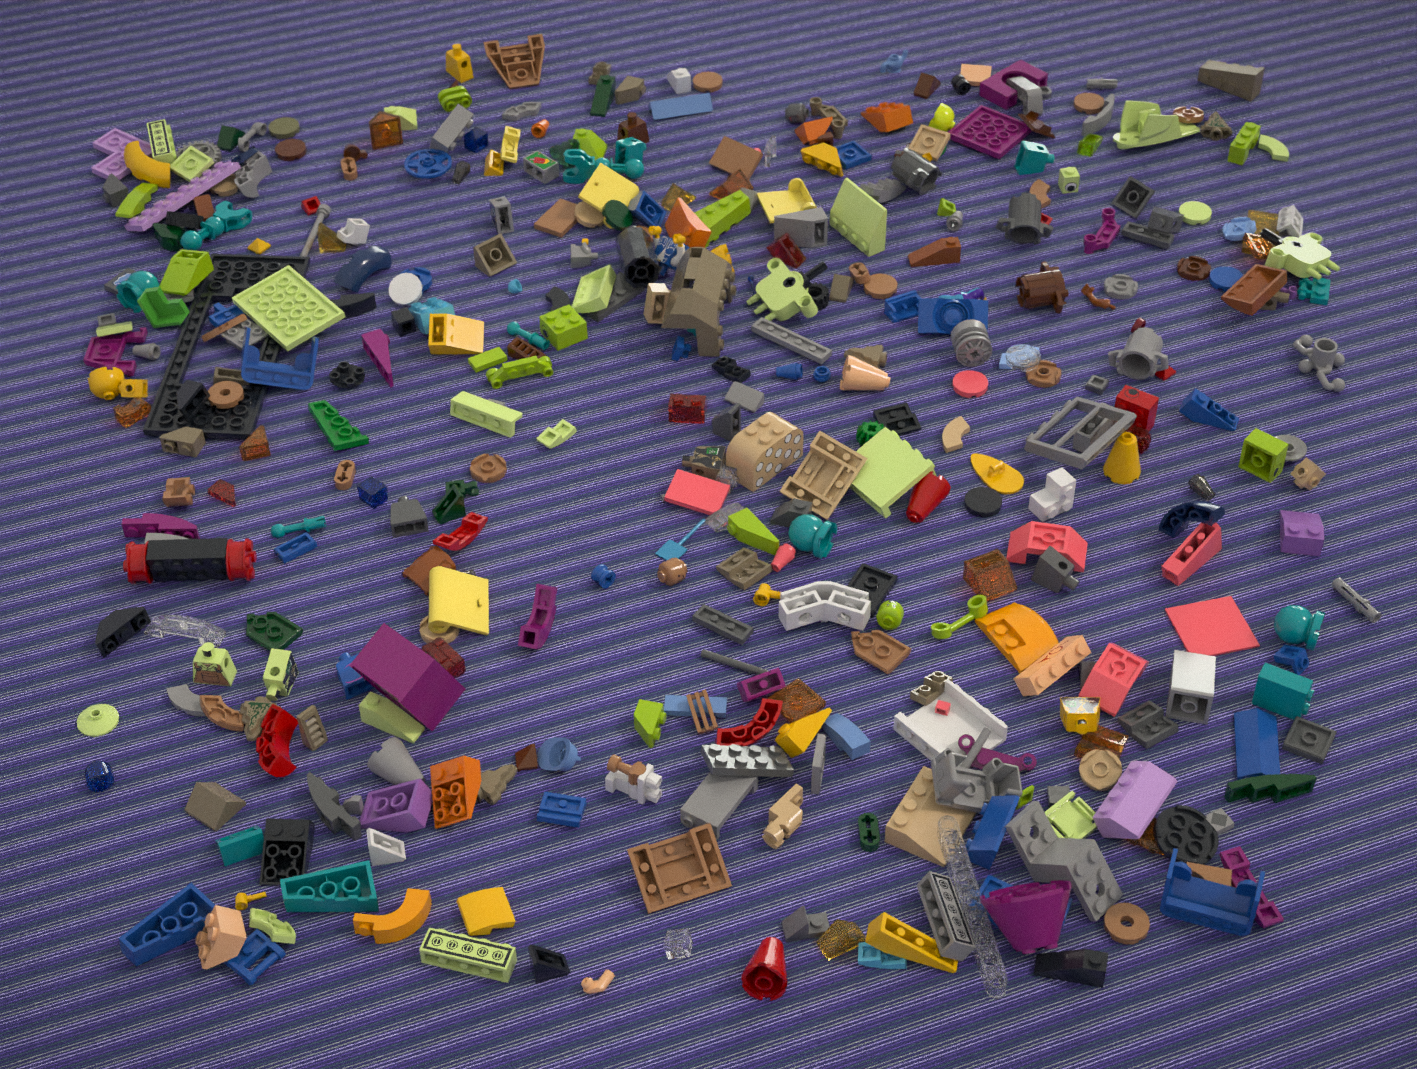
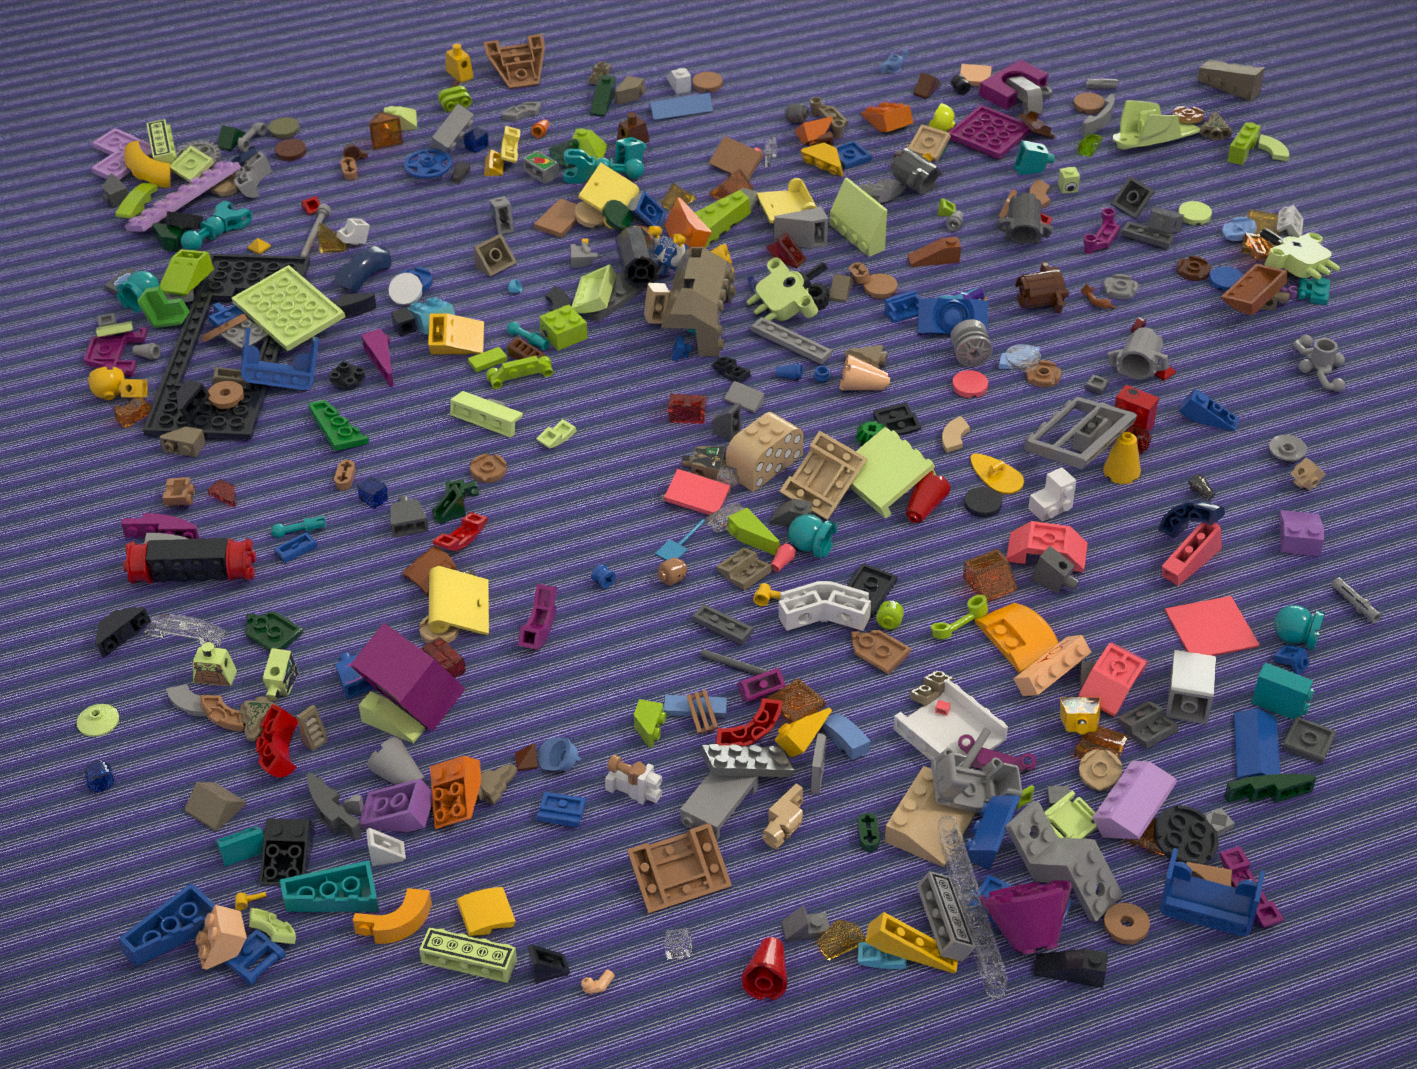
(203, 206): dark orange slope -> none
(255, 445): clear orange slope -> none
(1004, 211): none -> medium nougat tile
(1263, 455): lime brick -> none

